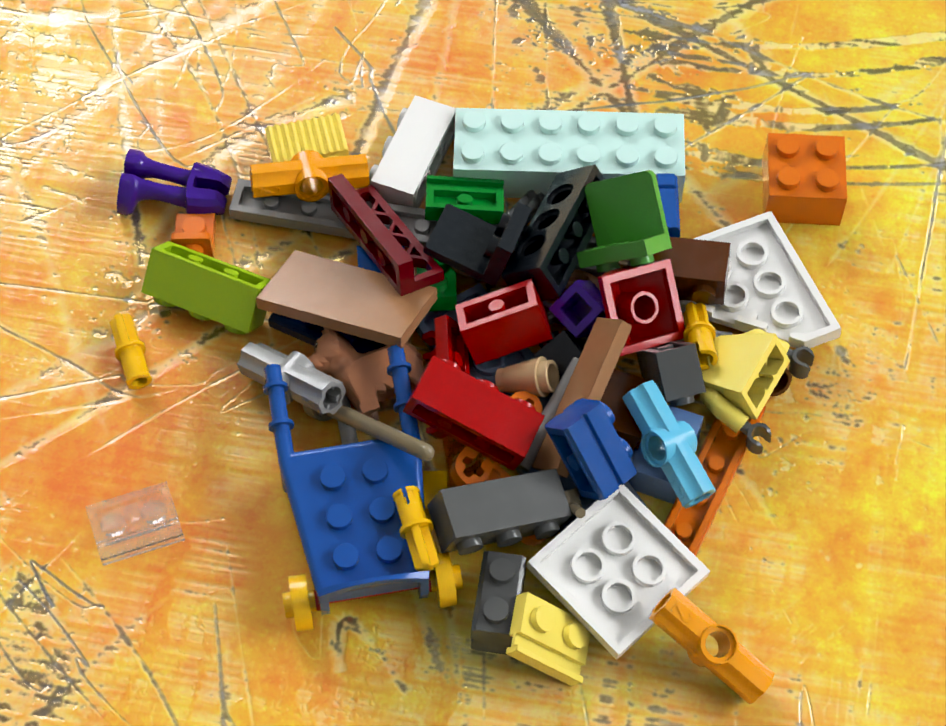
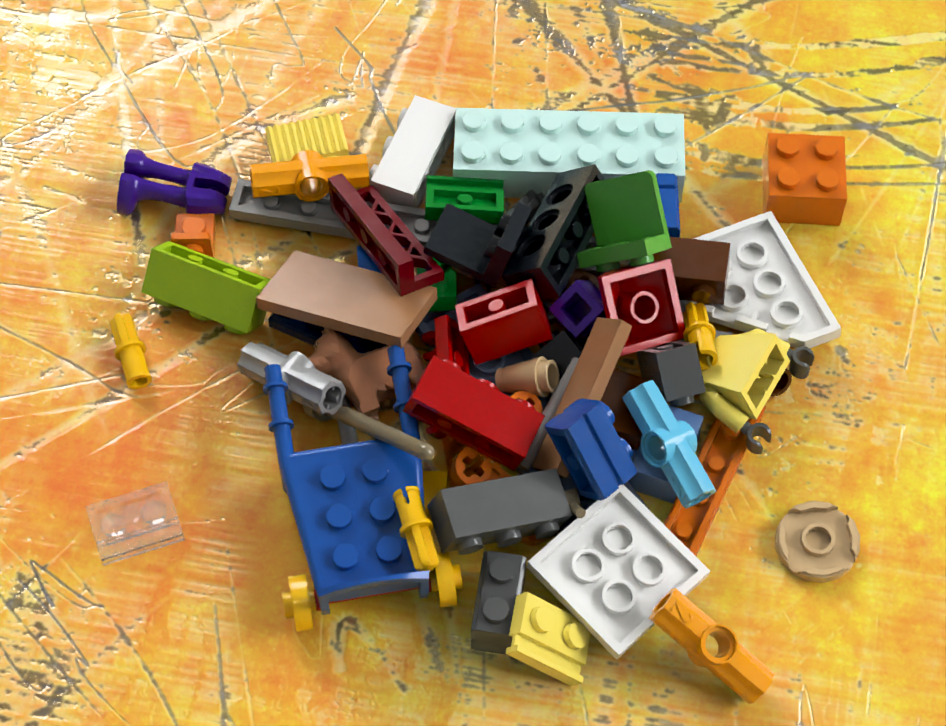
(817, 541): none -> tan tile

